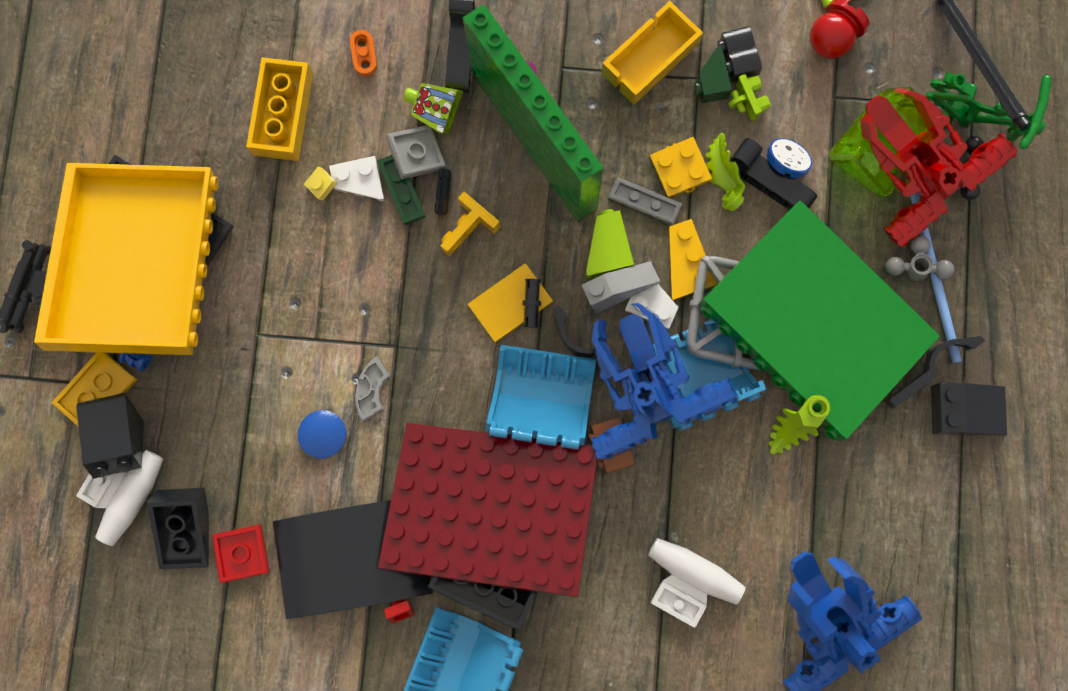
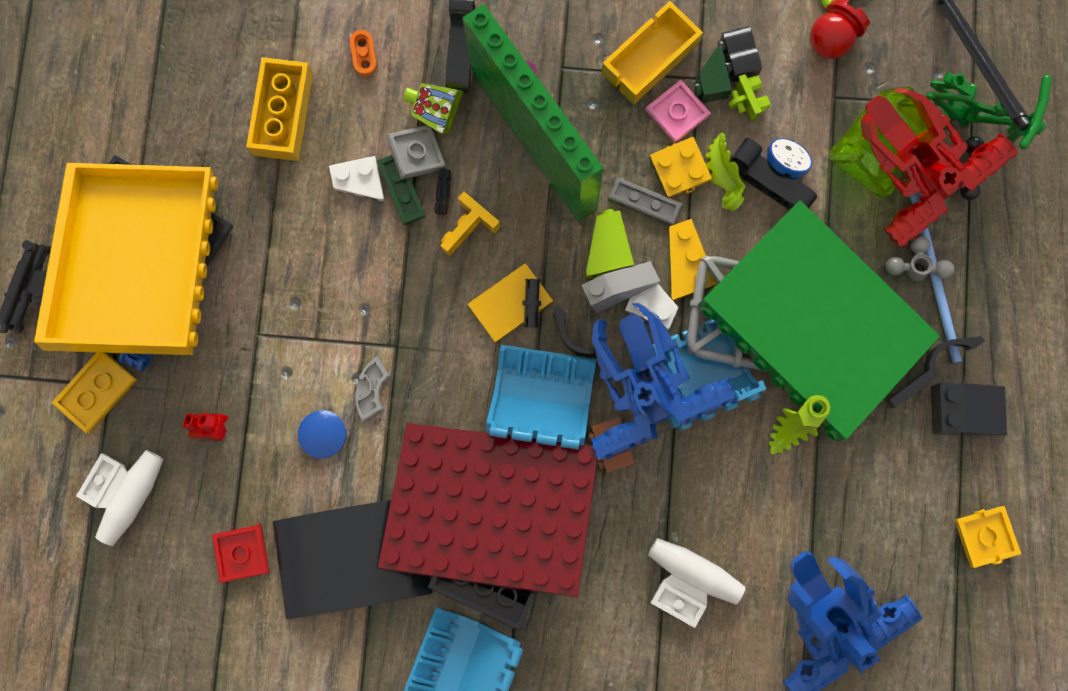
(110, 435): black slope -> none
(180, 527): black slope -> none
(205, 426): none -> red hips
(320, 183): light yellow plate -> none
(399, 611): red plate -> none
(678, 111): none -> bright pink tile
(987, 536): none -> yellow plate

